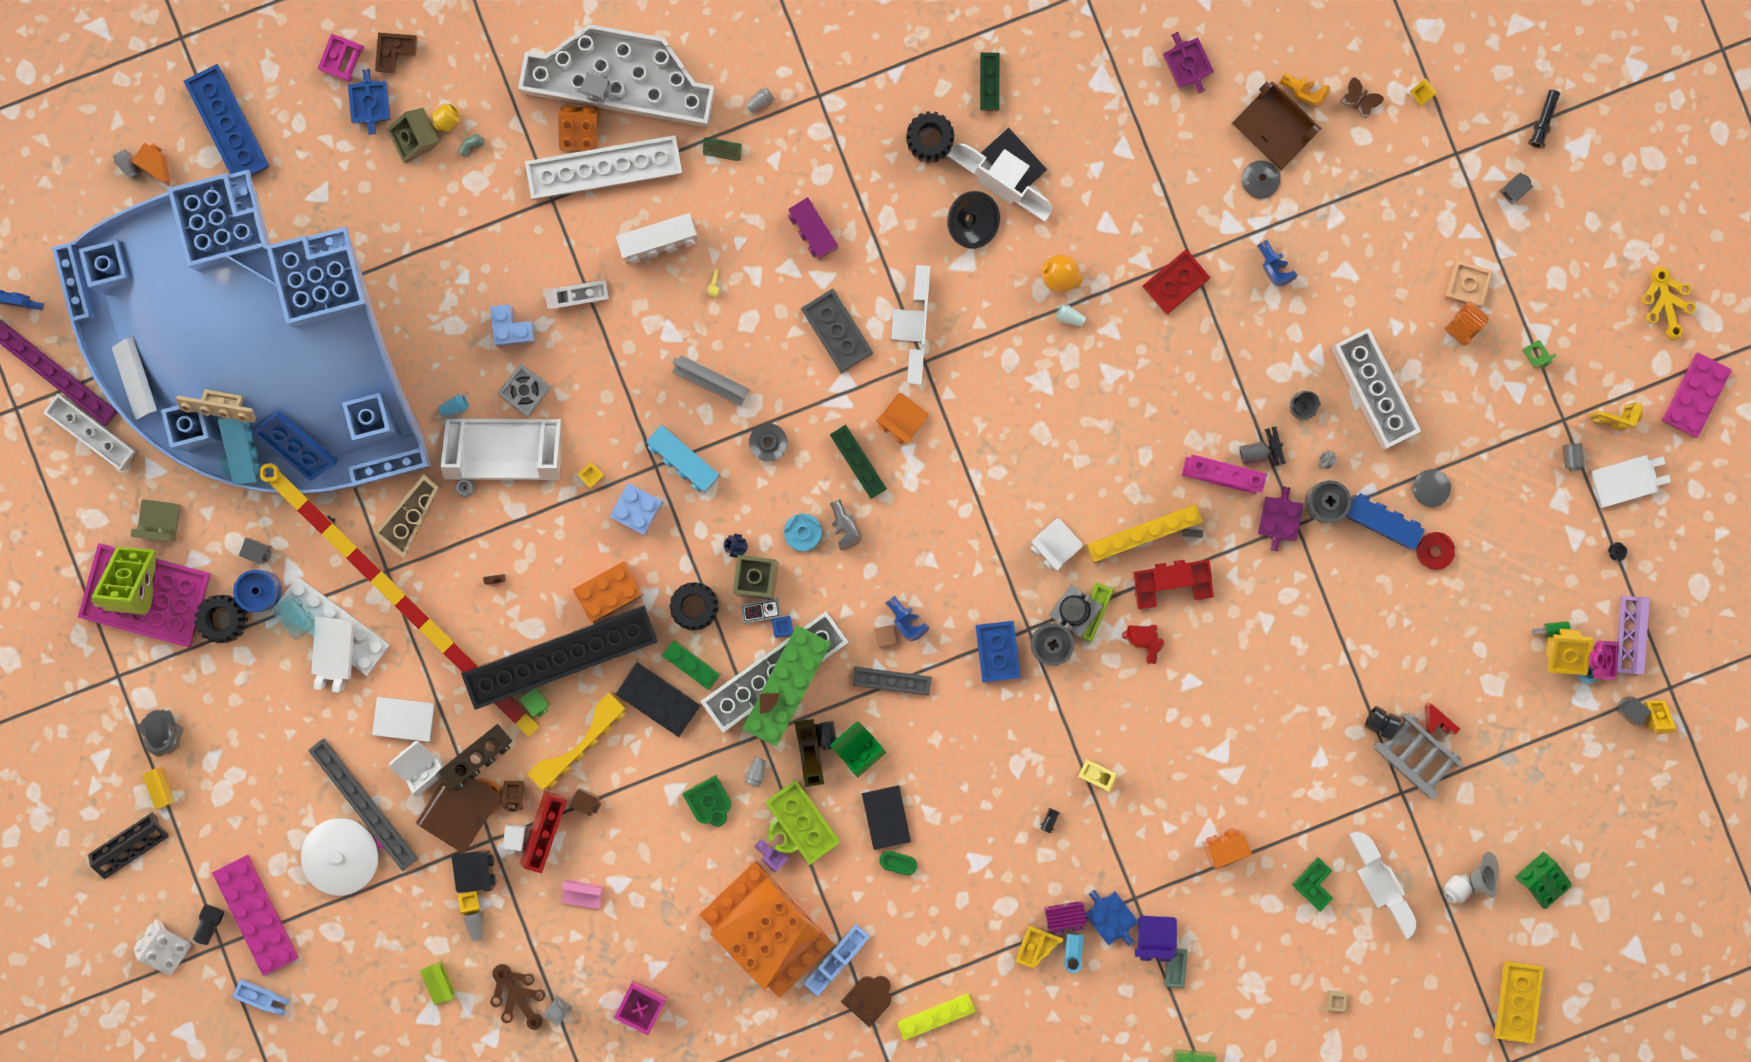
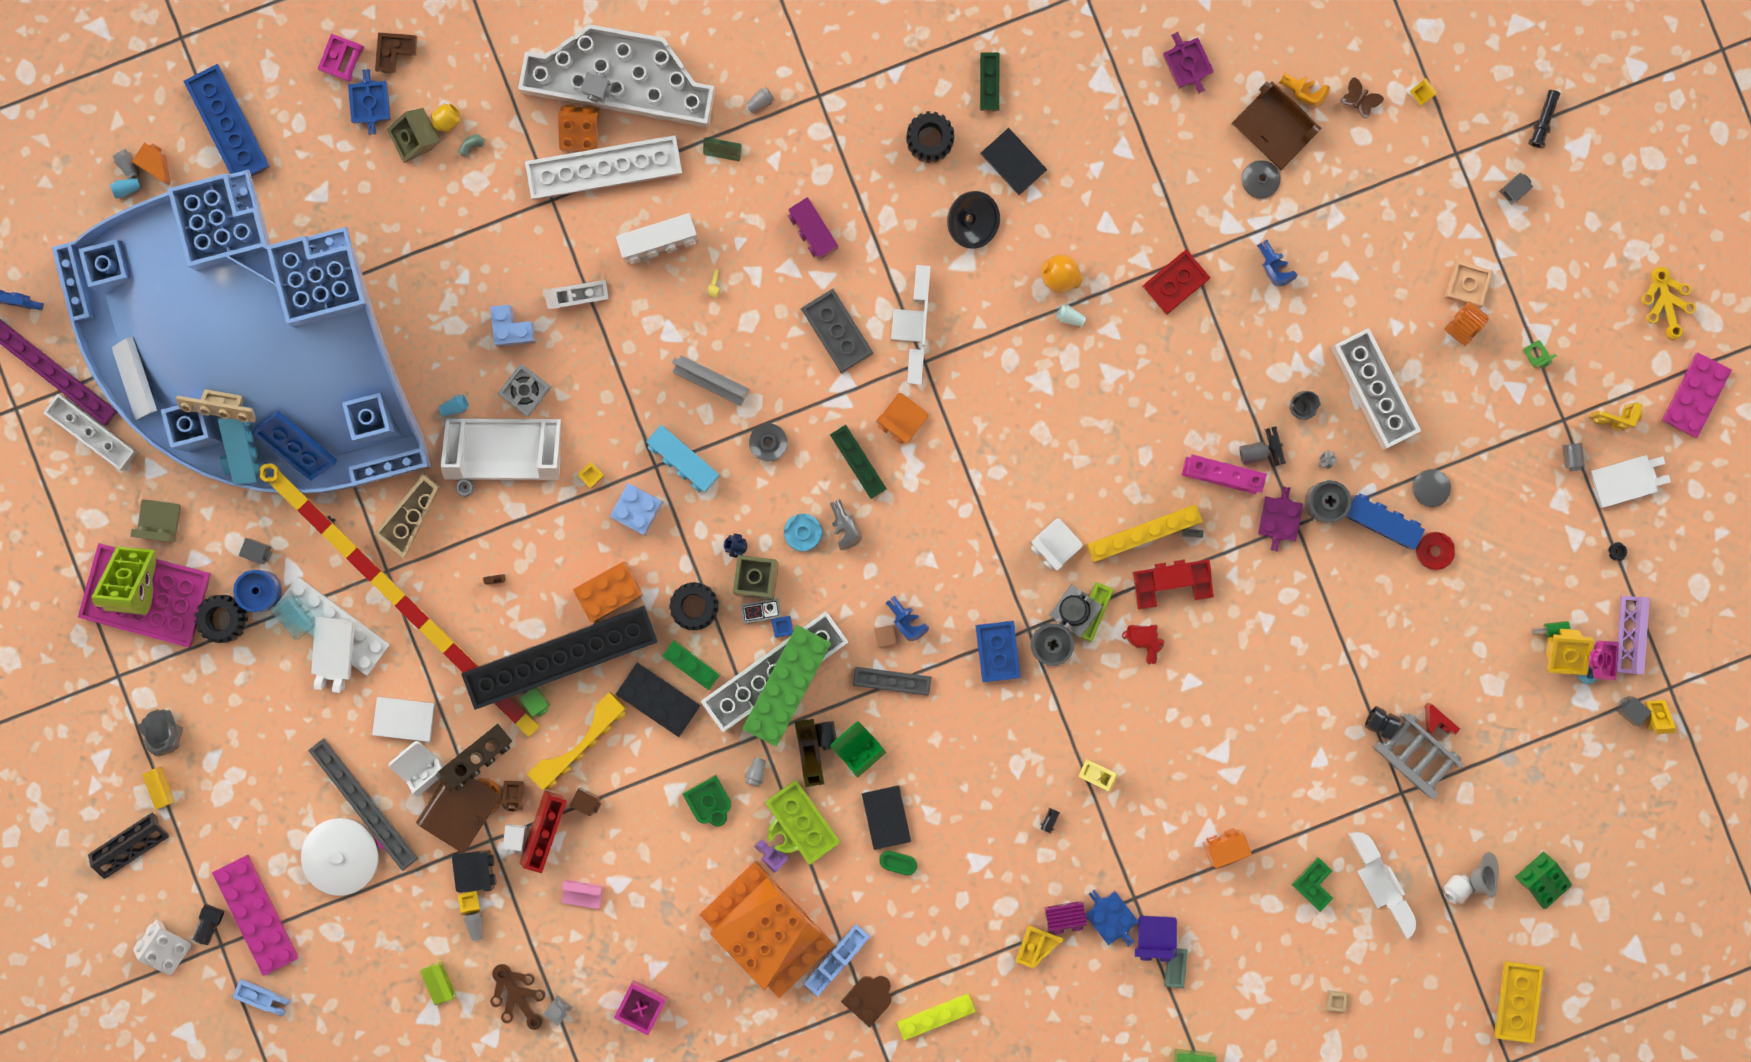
(125, 187): none -> medium azure cone
(768, 701): reddish brown tile -> none
(1002, 178): white piece -> none
(1074, 949): medium azure piece -> none

